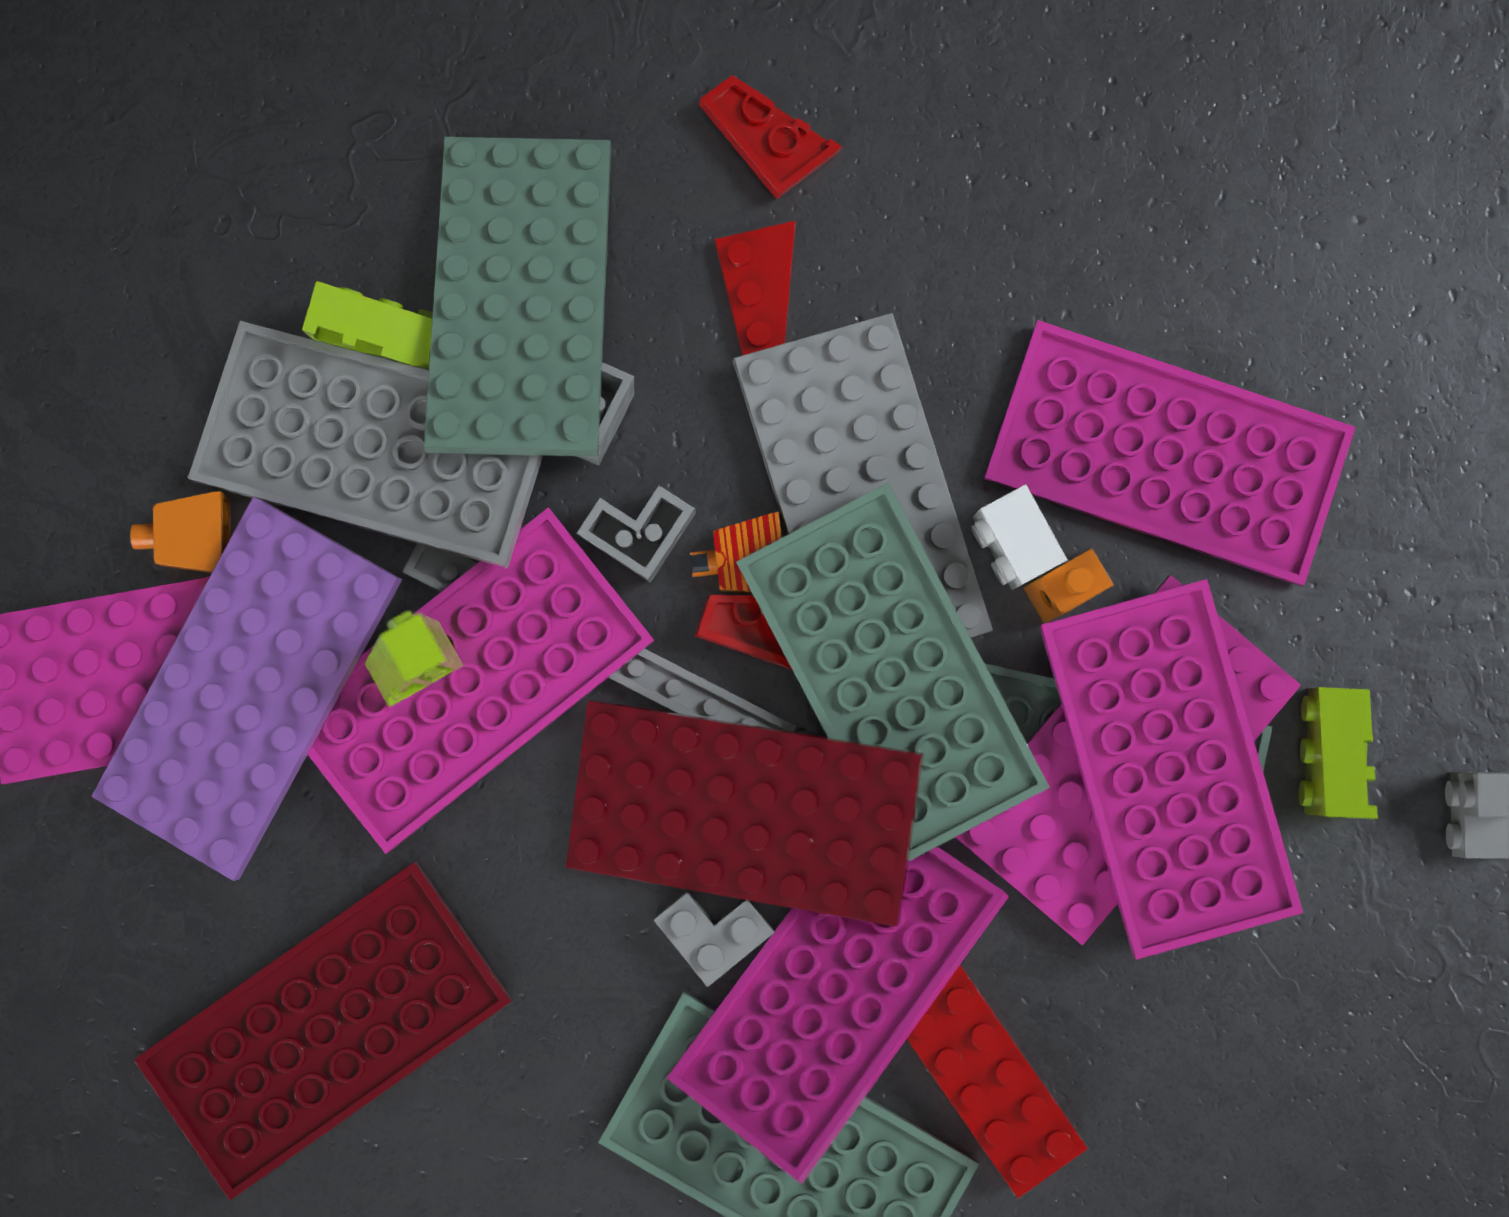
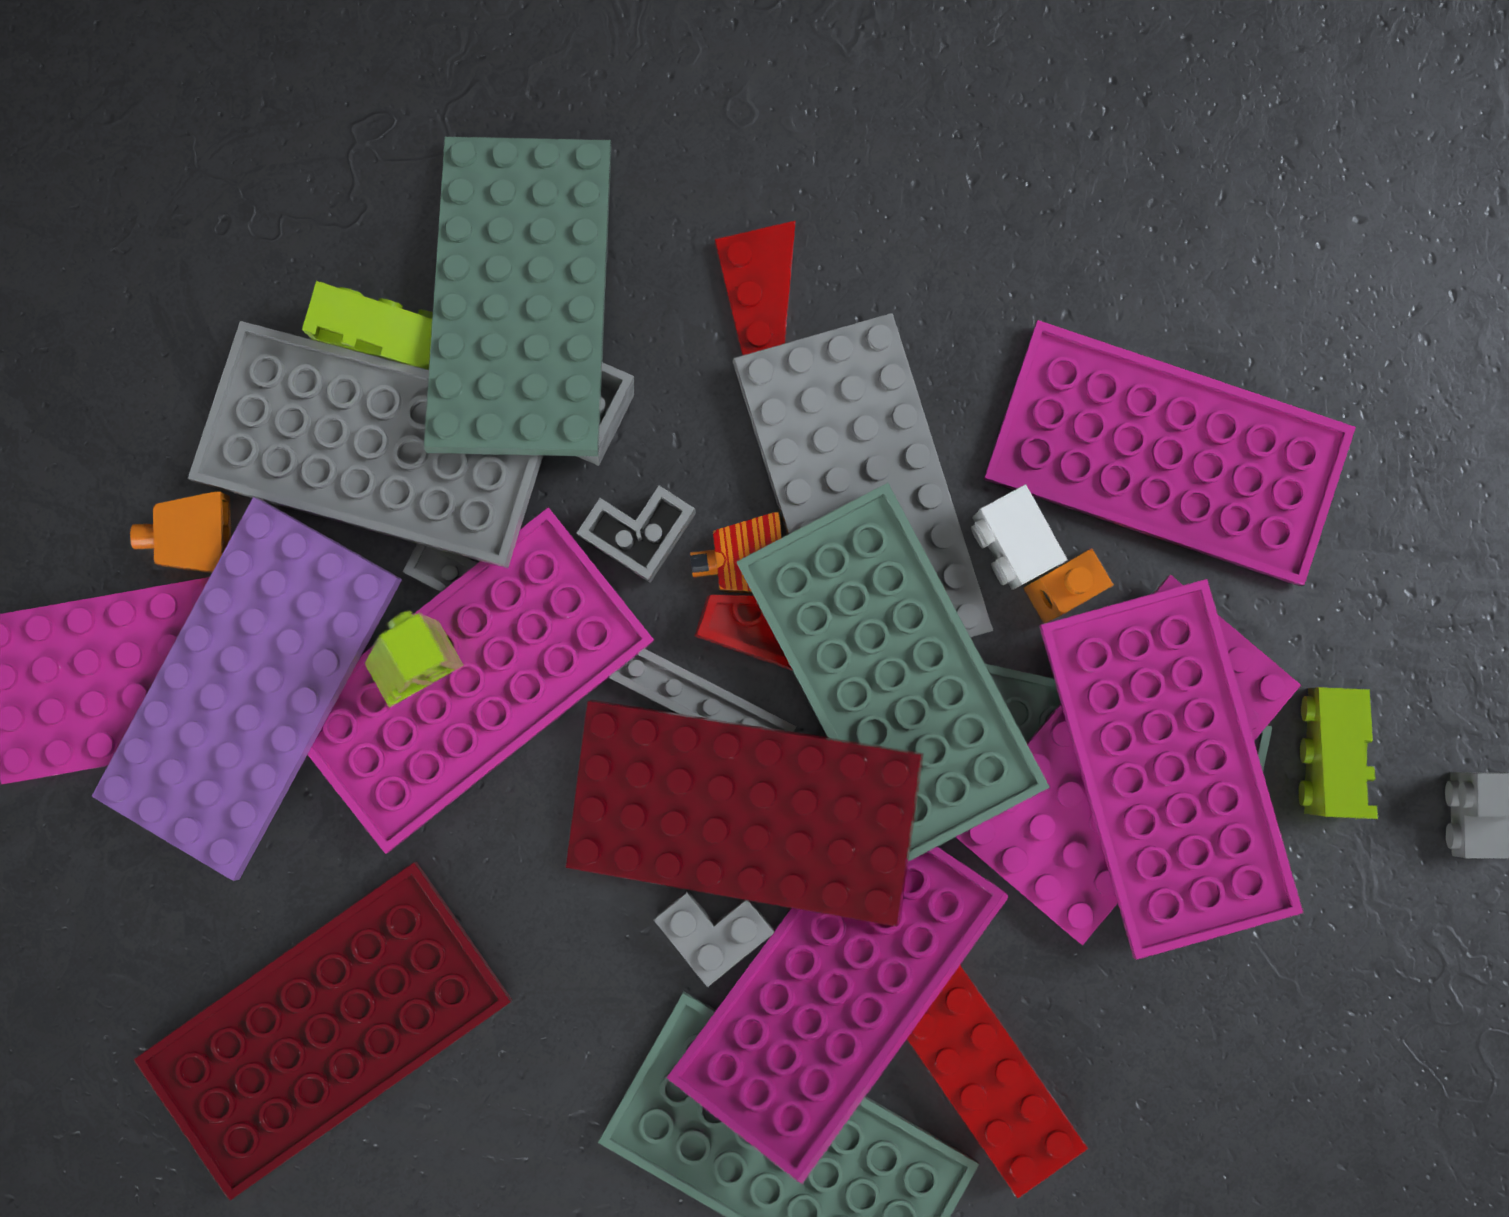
(768, 139): red wing -> none

